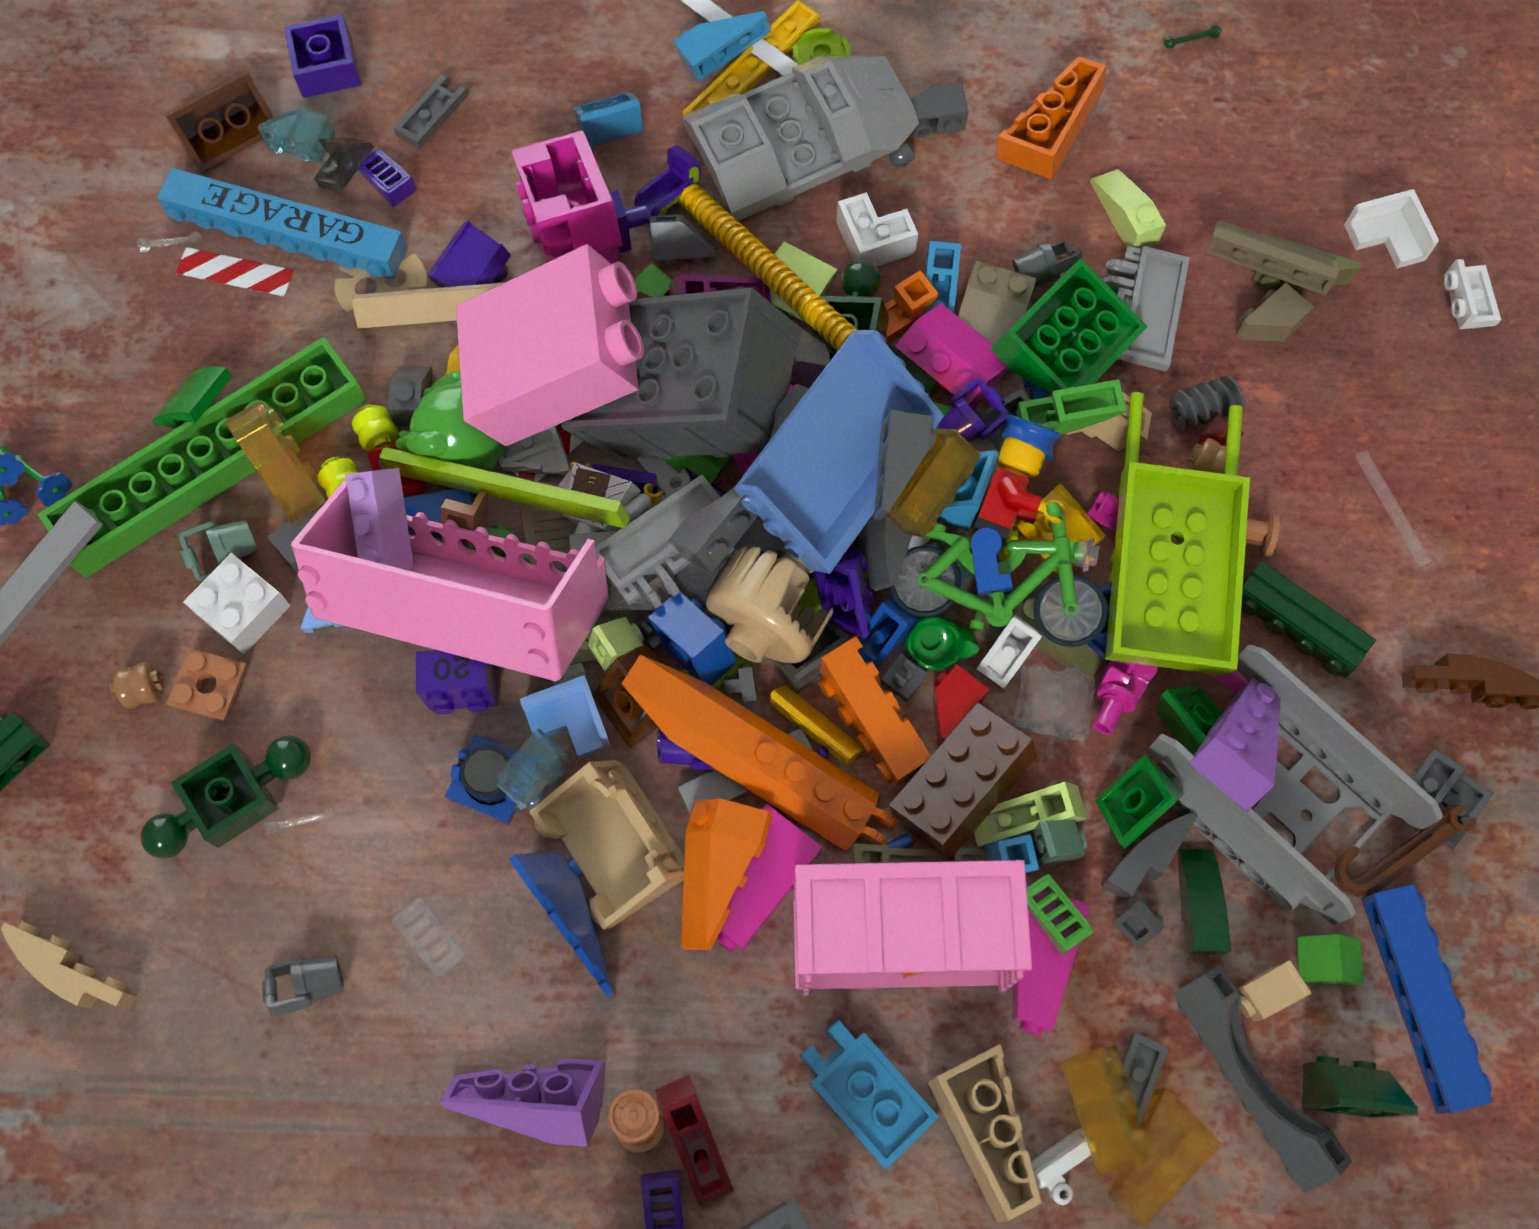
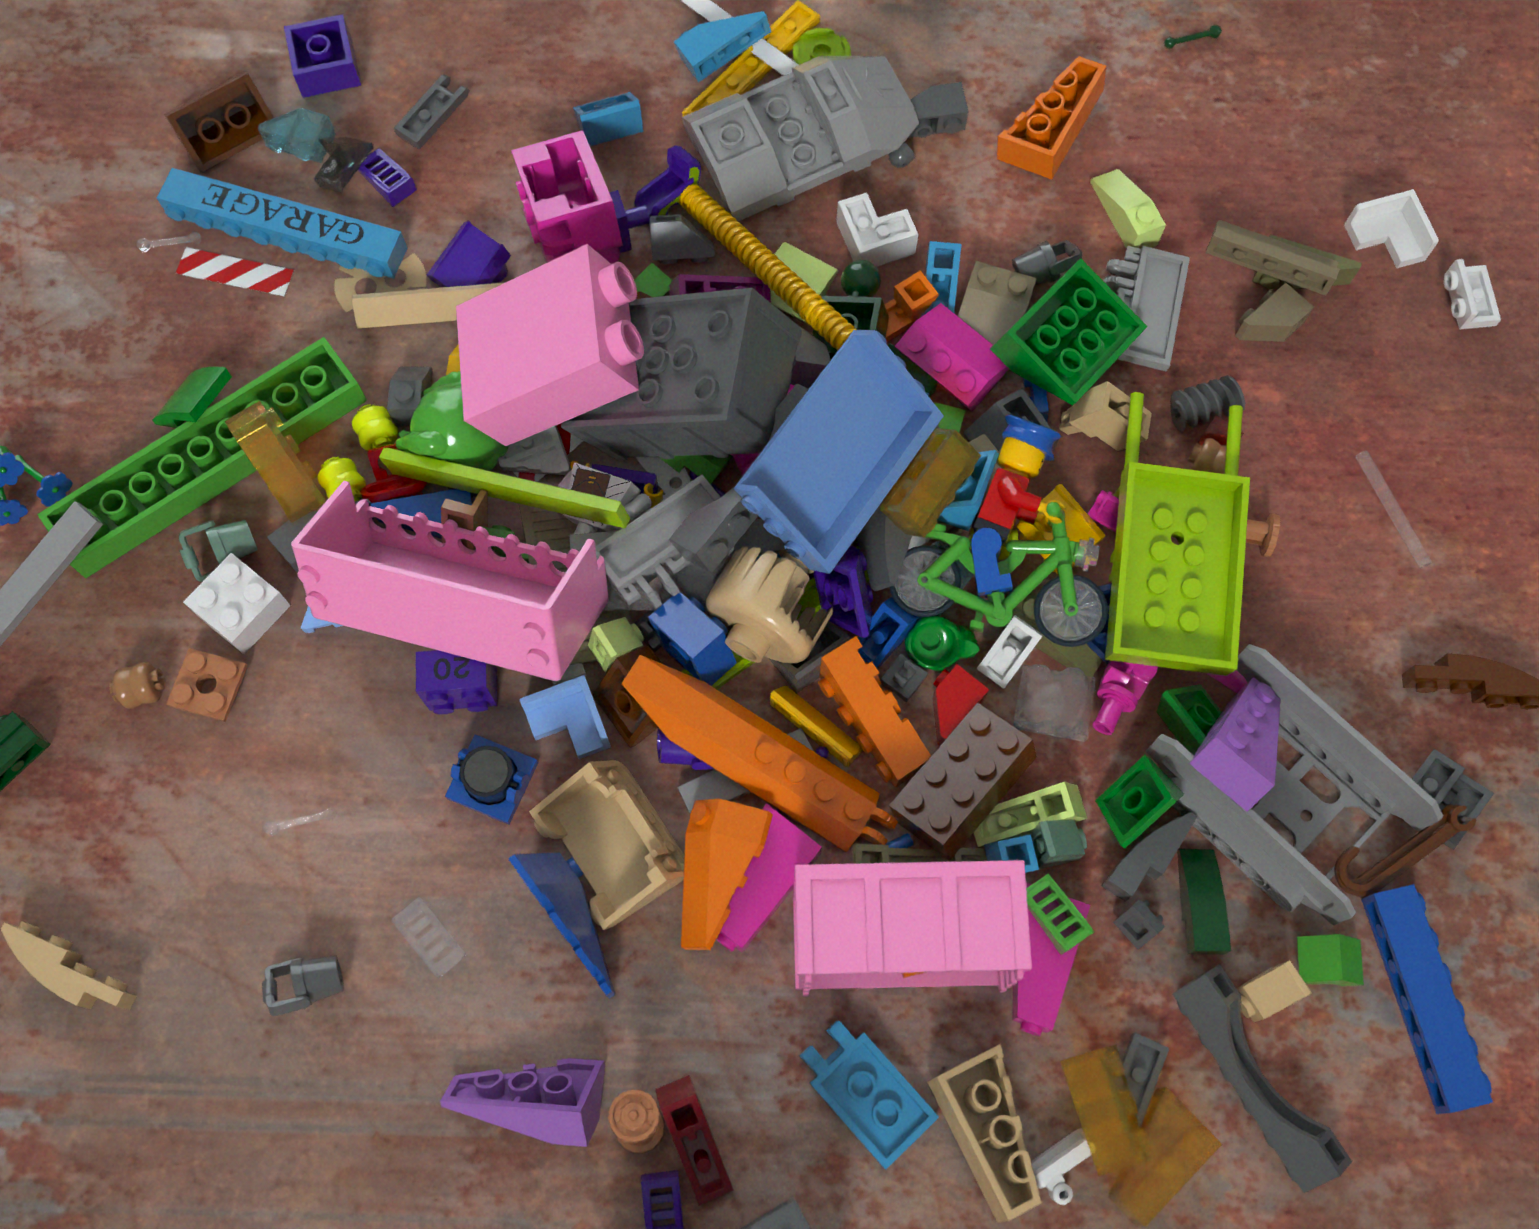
(205, 801): dark green brick -> none
(380, 517): lavender brick -> none
(530, 769): clear light blue bracket -> none
(742, 682): dark grey tile -> none
(903, 446): dark grey slope -> none
(964, 418): dark purple piece -> none
(1075, 407): bright green slope -> none
(1305, 620): dark green brick -> none
(1354, 1090): dark green slope -> none

